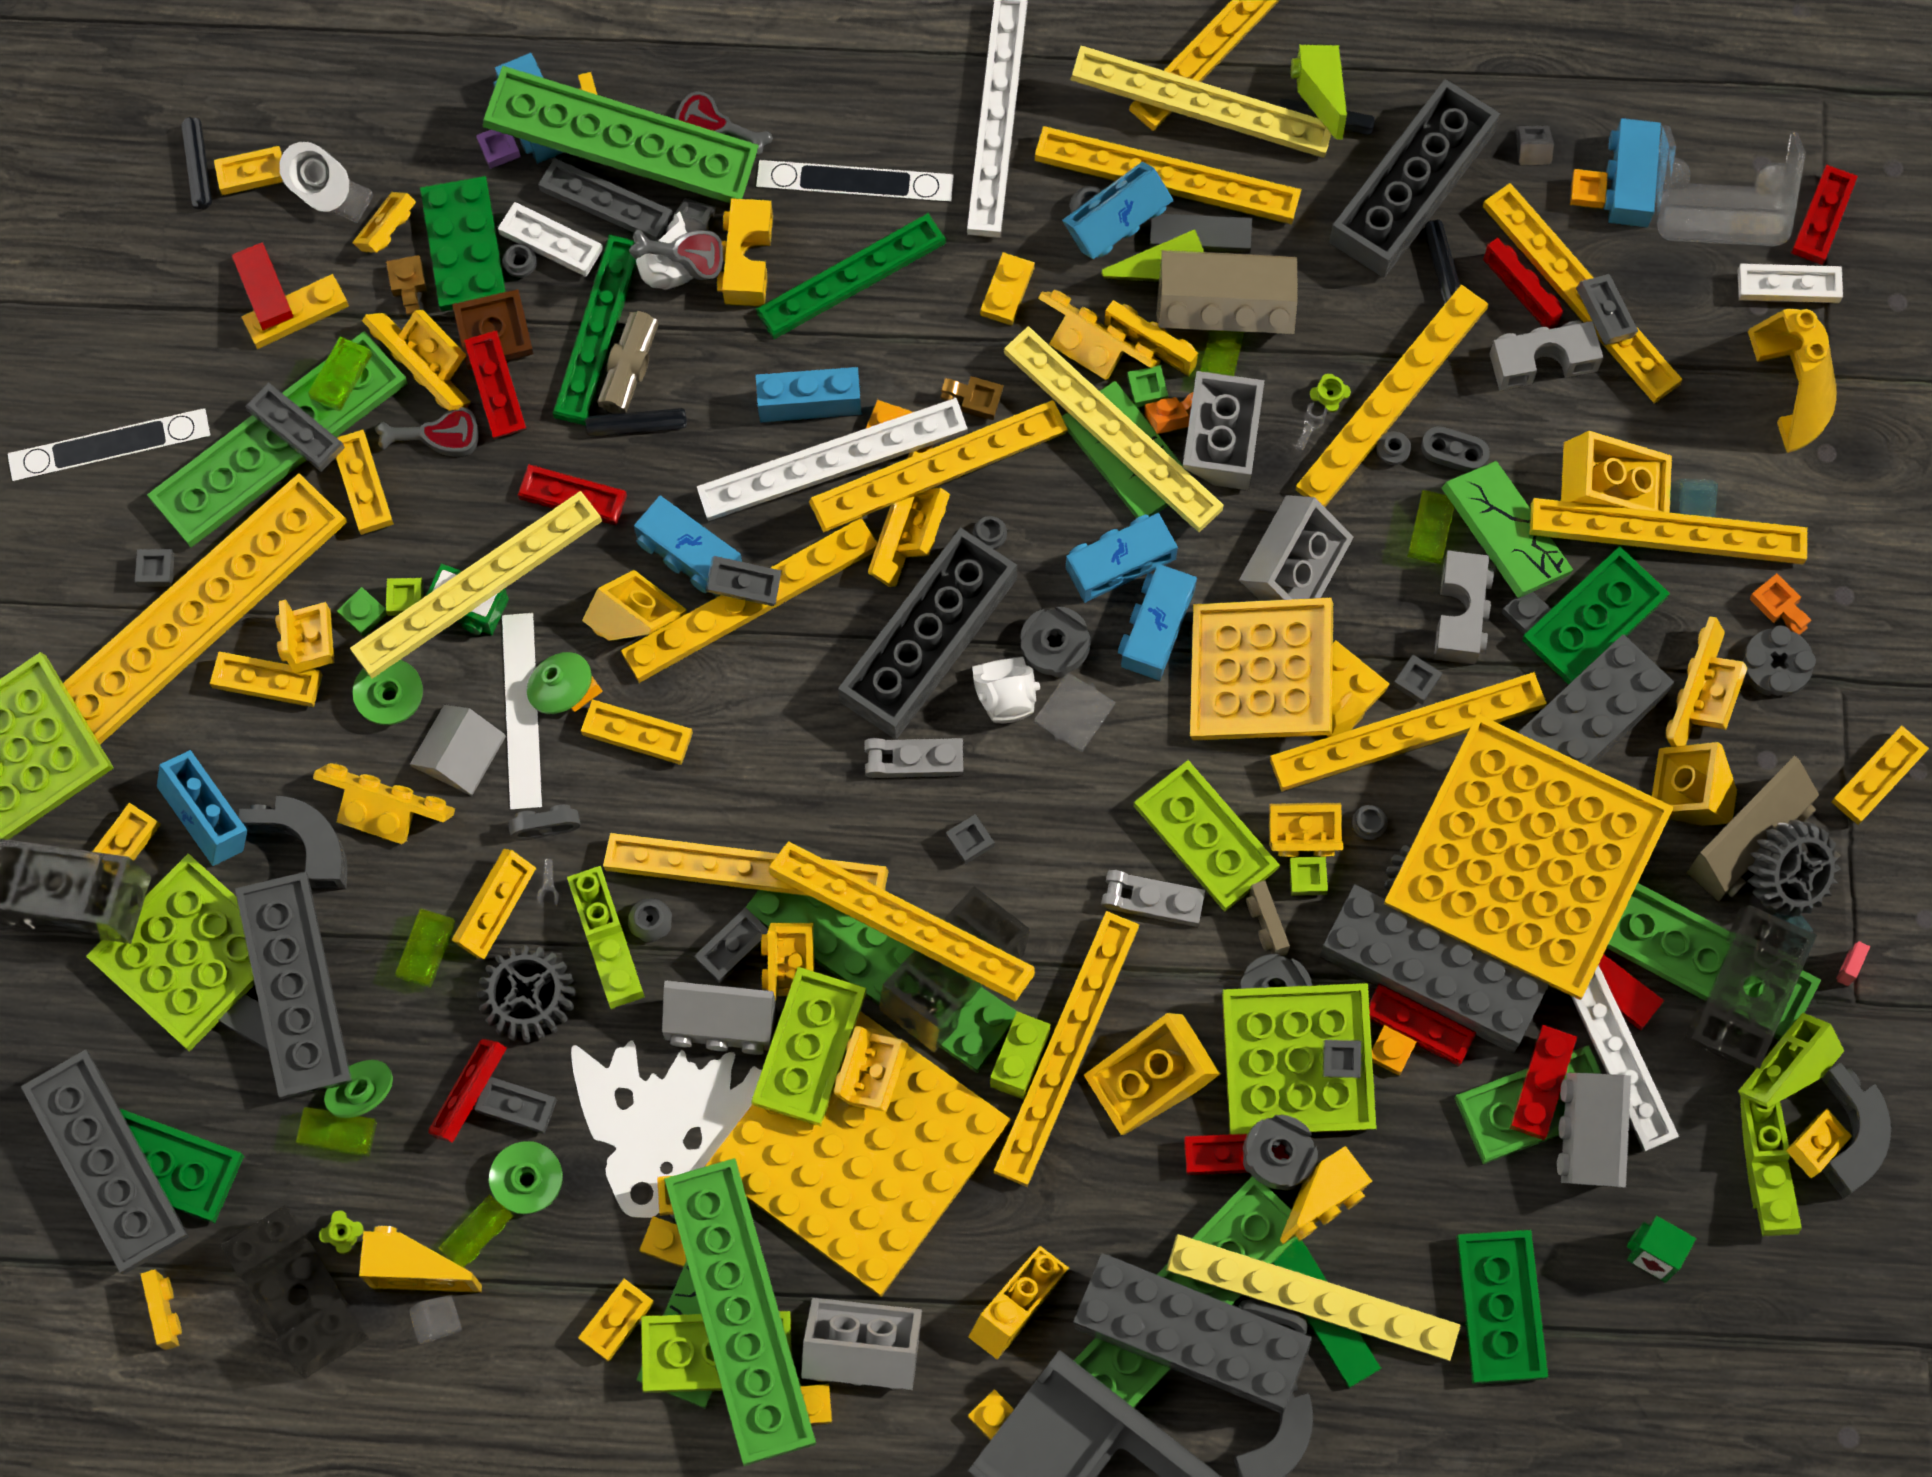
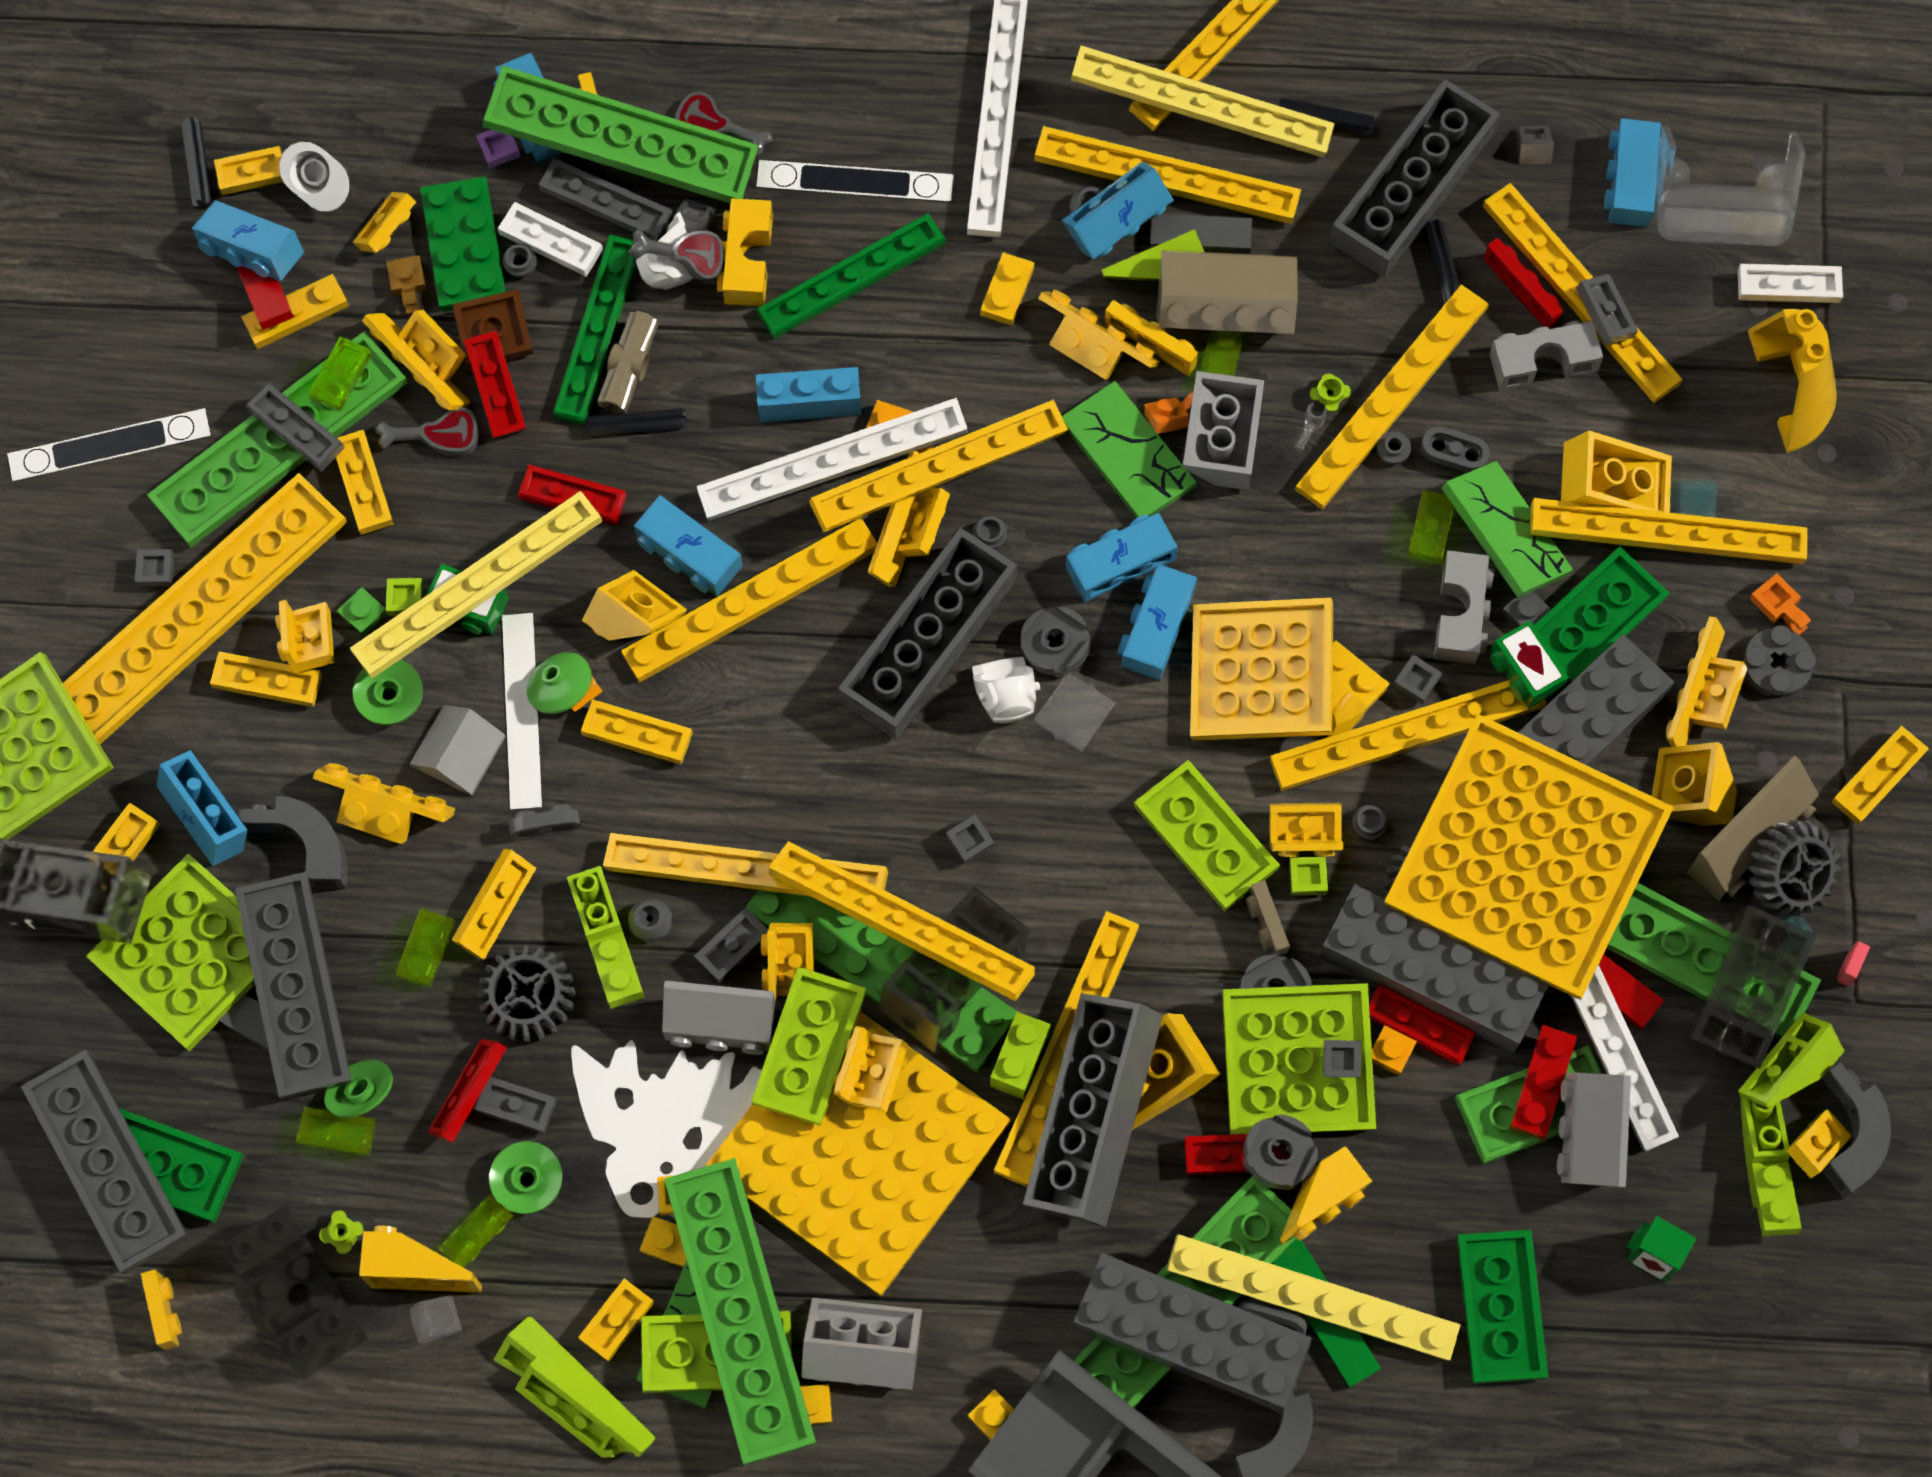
(247, 240): none -> dark azure brick
(355, 203): clear plate -> none
(548, 884): clear hand -> none
(570, 1393): none -> lime wedge
(743, 581): dark grey plate -> none
(914, 757): light grey plate -> none
(978, 397): pearl gold plate -> none
(1017, 1302): yellow slope -> none
(1093, 1109): none -> dark grey brick
(1113, 429): light yellow plate -> none
(1147, 385): bright green plate -> none
(1153, 898): light grey plate -> none
(1297, 552): light grey slope -> none
(1321, 84): lime slope -> none
(1528, 665): none -> brick
(1588, 188): light orange plate -> none
(1824, 214): red plate -> none

